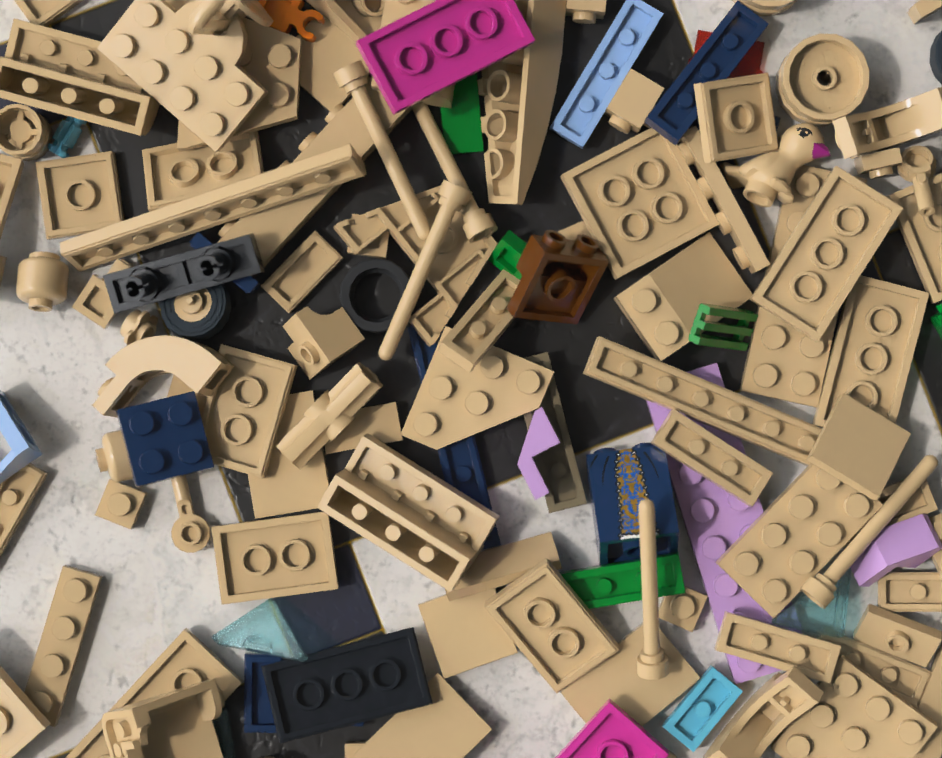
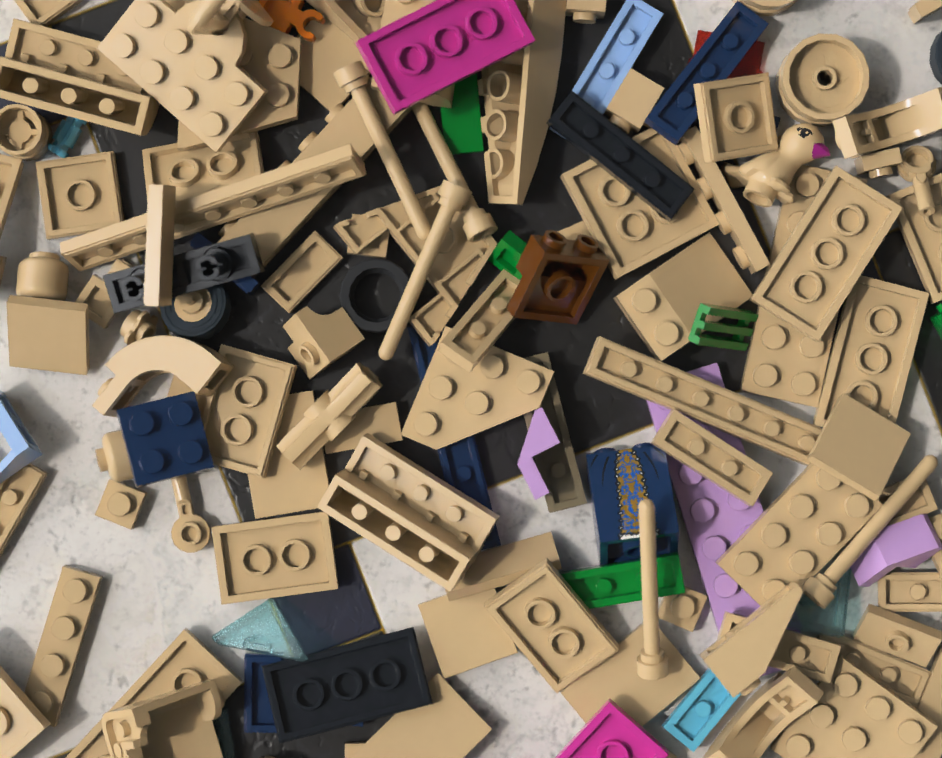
(48, 334): none -> tan tile
(159, 245): none -> tan tile
(620, 156): none -> black tile
(748, 647): none -> tan slope

